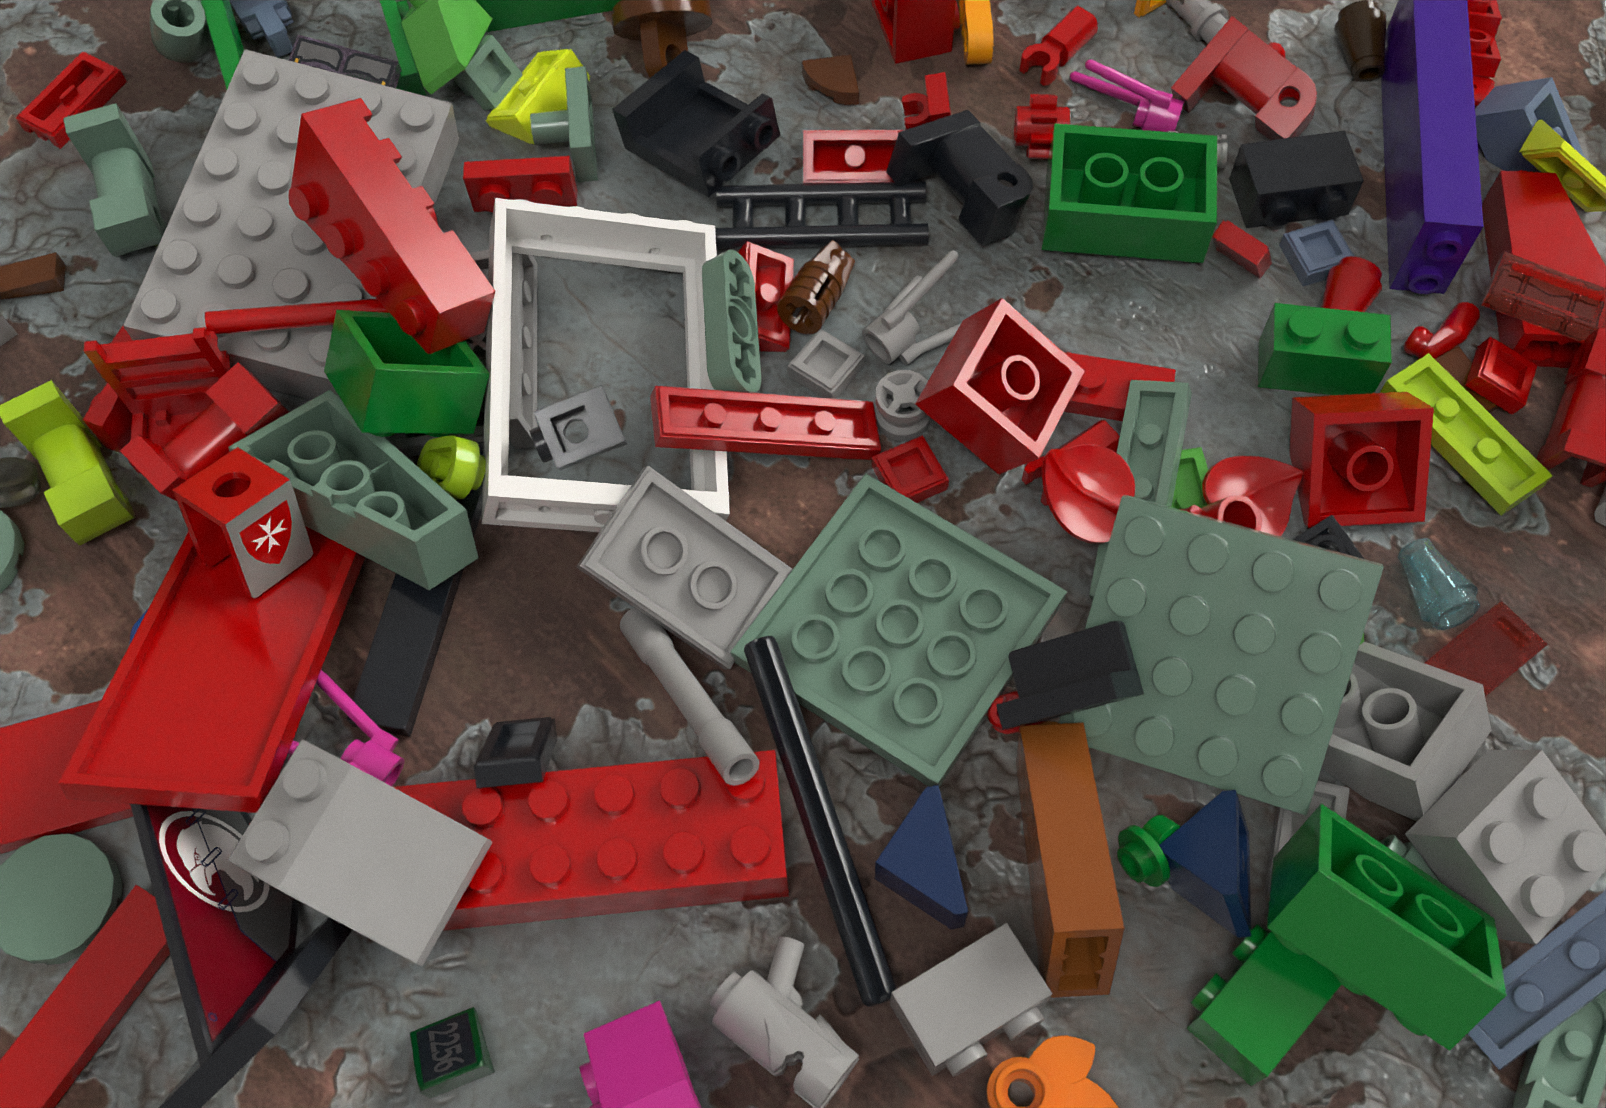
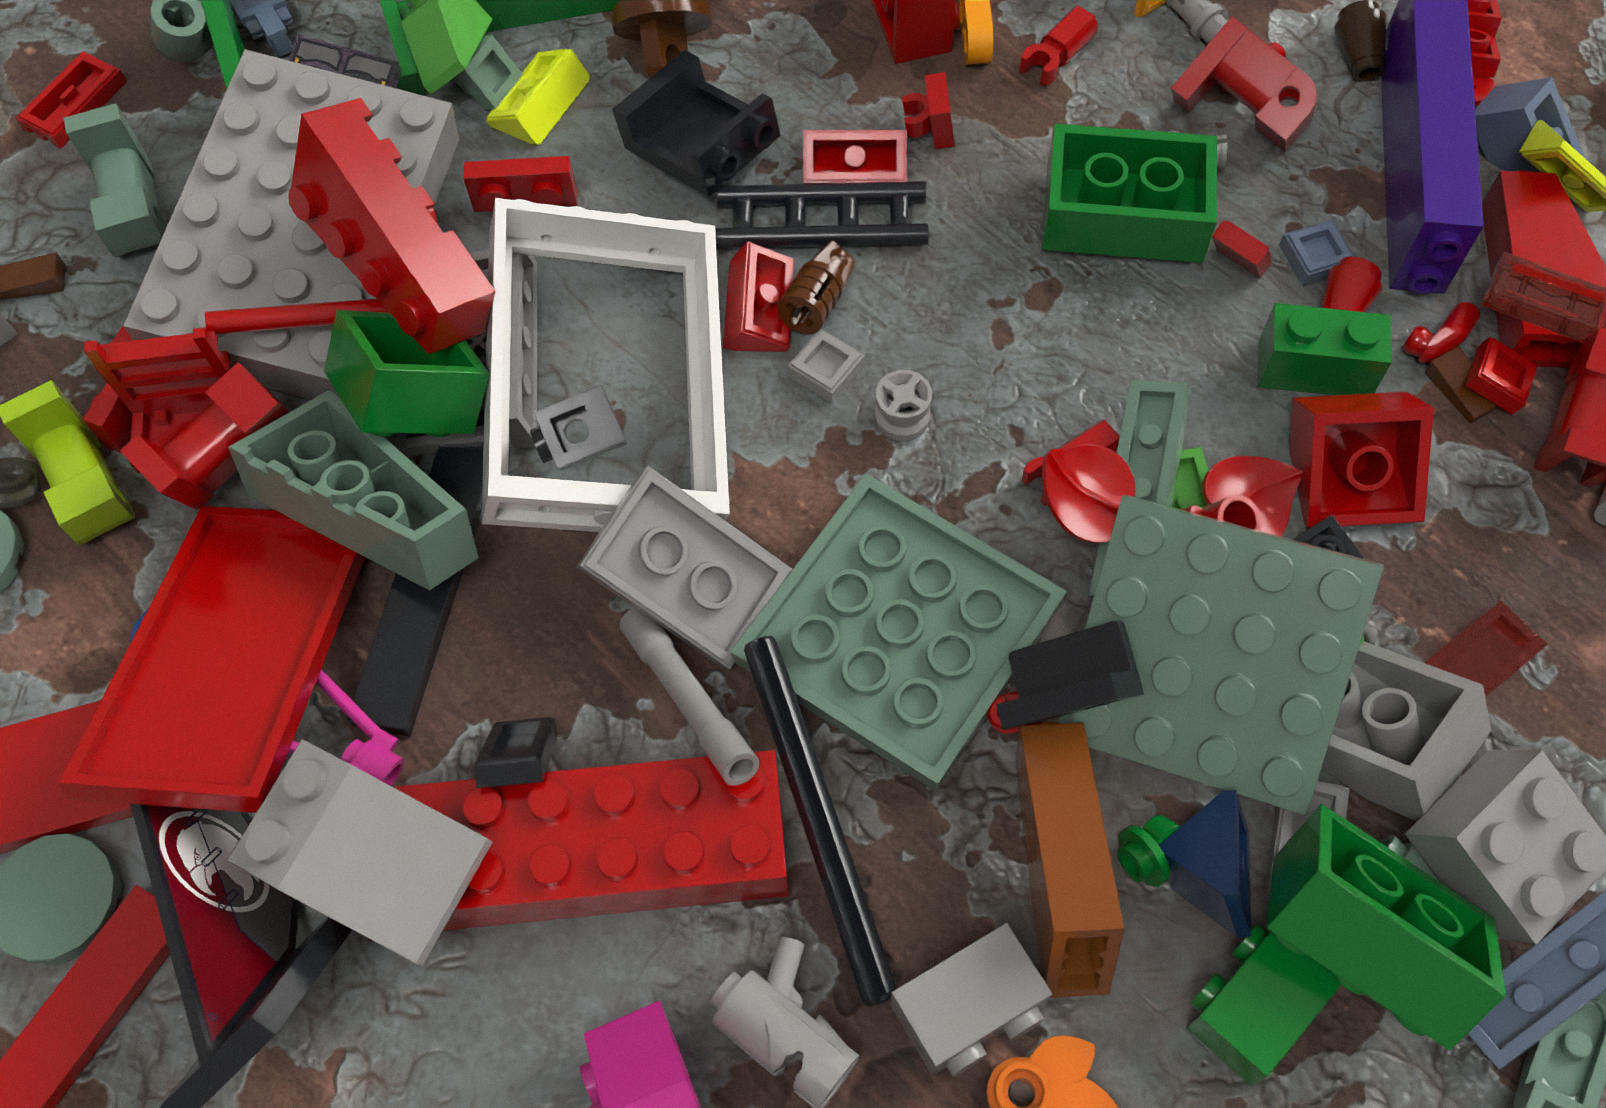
(245, 512): piece -> none
(450, 1053): slope -> none
(453, 464): lime plate -> none
(571, 125): sand green tile -> none
(731, 324): sand green beam -> none
(763, 423): red tile -> none
(832, 77): reddish brown tile -> none
(895, 329): light grey plant -> none
(911, 470): red tile -> none
(923, 864): dark blue slope -> none
(970, 167): black piece -> none
(1000, 387): red brick -> none
(1036, 123): red gear -> none
(1106, 385): red plate -> none
(1155, 108): dark pink plant -> none
(1295, 179): black brick -> none
(1438, 587): clear light blue cone -> none
(1472, 437): lime plate -> none

